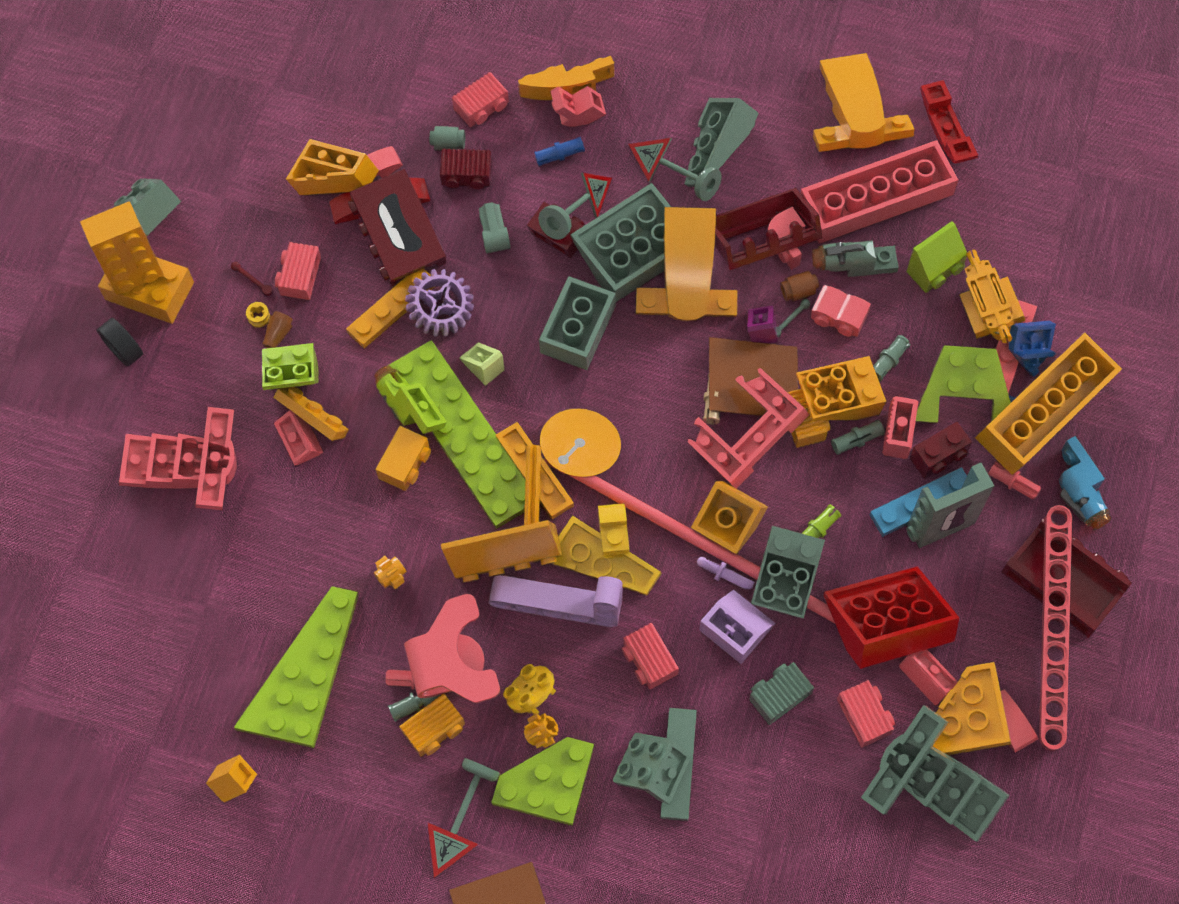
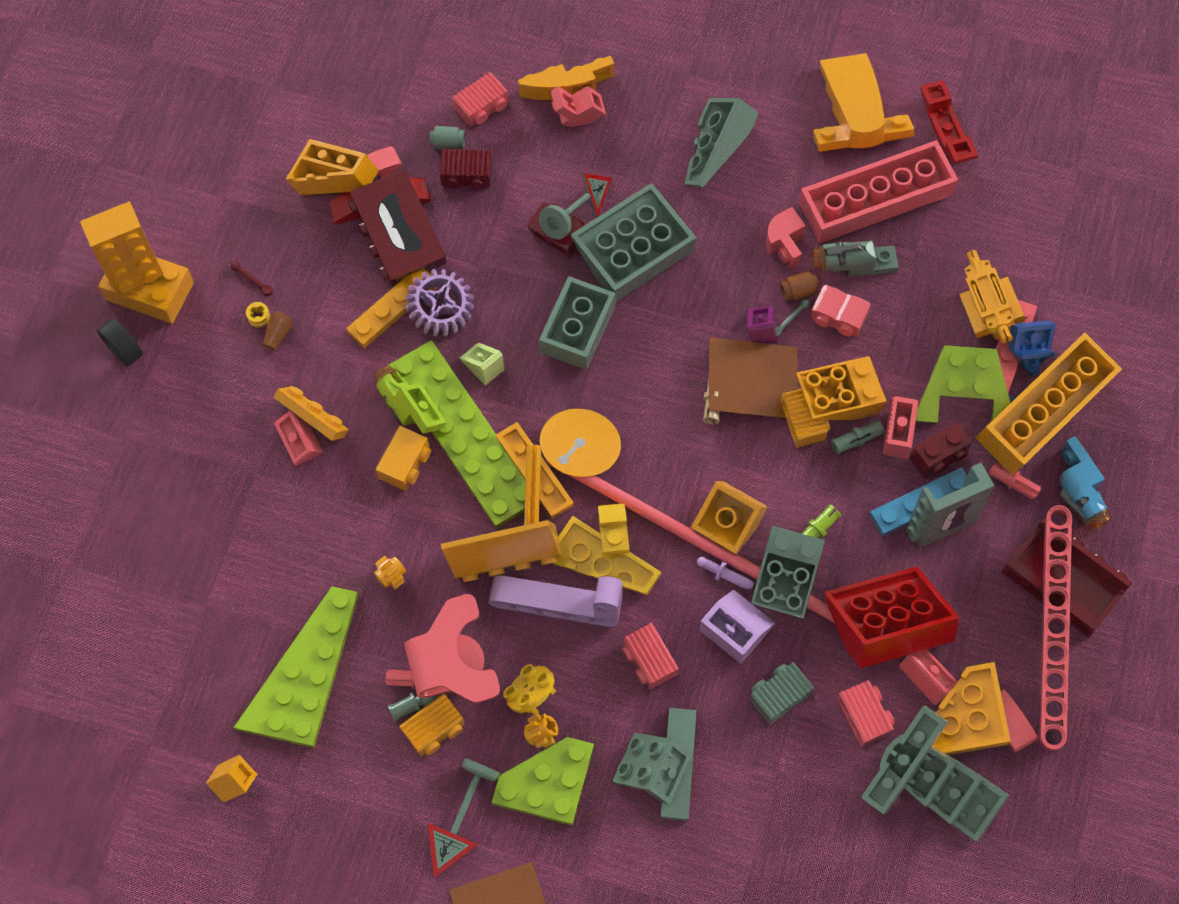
(151, 202): sand green slope -> none
(184, 460): coral slope -> none
(289, 366): lime slope -> none
(298, 271): coral brick -> none
(494, 233): sand green piece -> none
(559, 151): blue pin -> none
(650, 155): sand green piece -> none
(687, 270): light orange slope -> none
(760, 214): dark red window -> none
(781, 416): coral wedge -> none
(890, 357): sand green pin -> none
(937, 258): lime slope -> none

